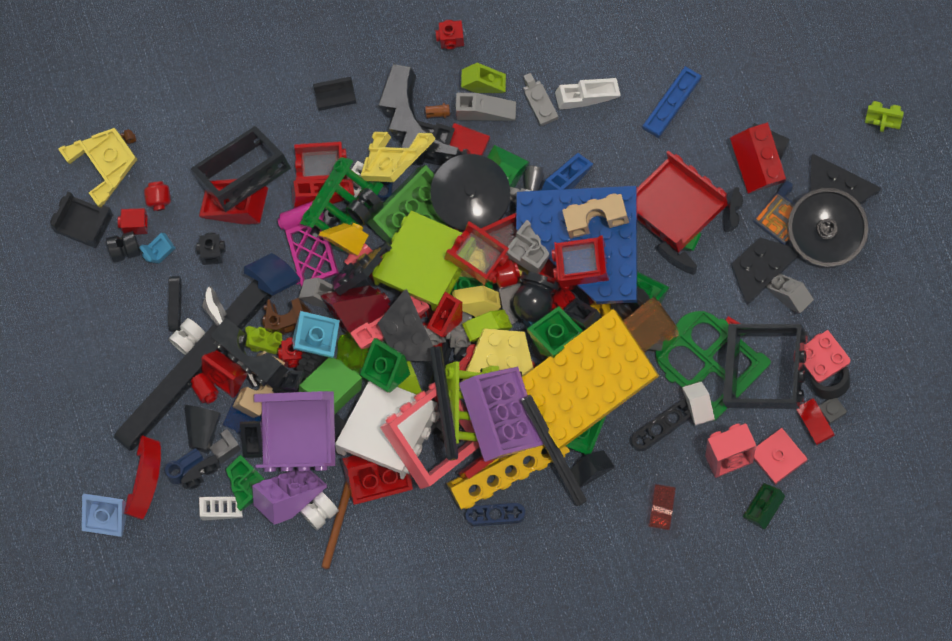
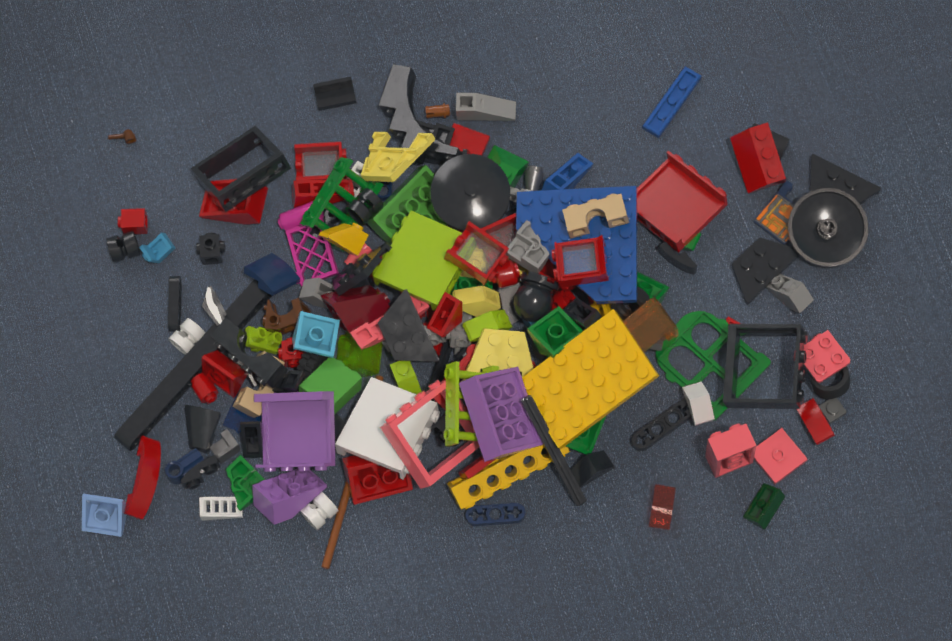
(81, 220): black panel -> none
(110, 157): light yellow wing -> none
(157, 195): red head -> none
(385, 366): green slope -> none
(444, 403): black axle -> none
(450, 34): red brick -> none
(483, 79): lime slope -> none
(539, 101): light grey hinge -> none
(587, 93): white slope -> none
(730, 217): black slope -> none
(884, 117): lime hips -> none

